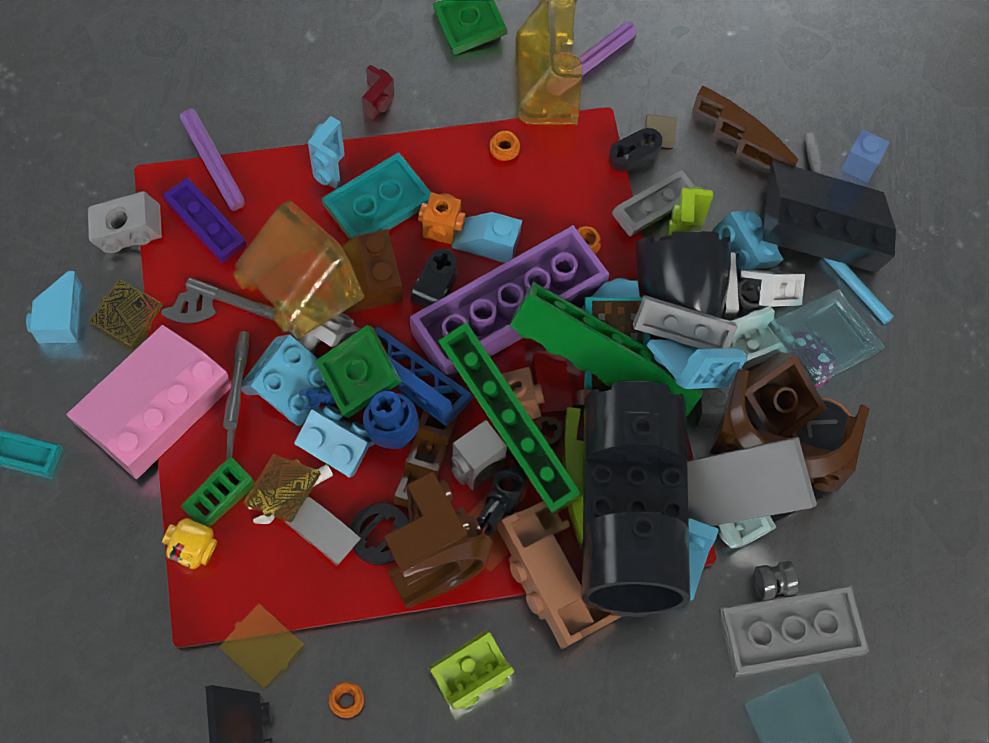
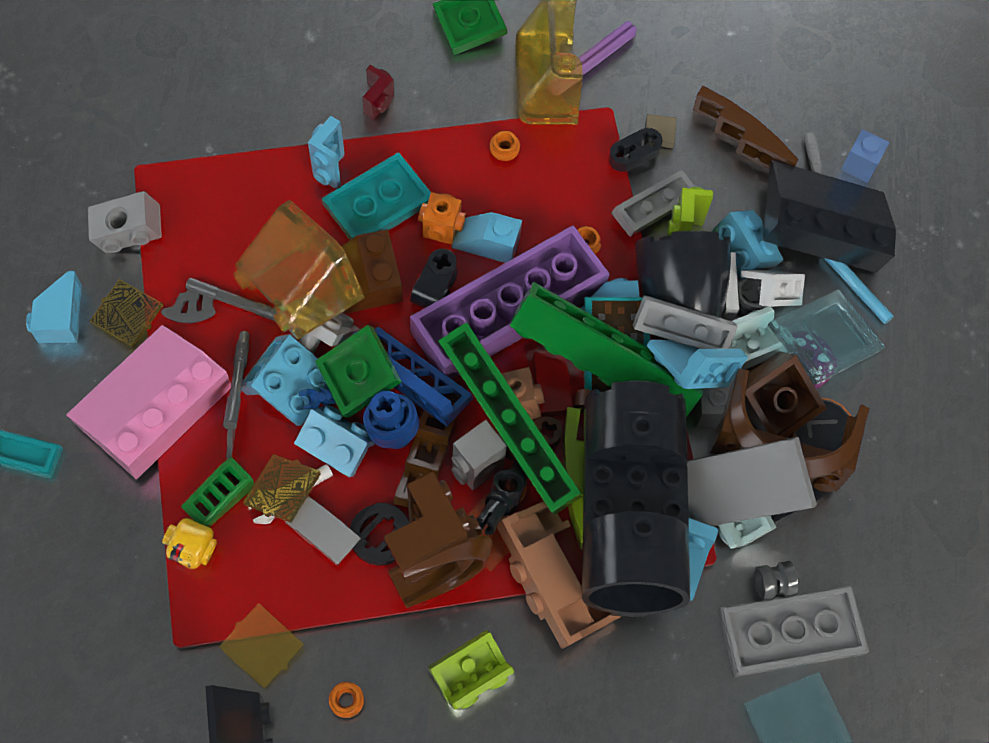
(204, 220): dark purple plate -> none
(212, 159): medium lavender axle -> none

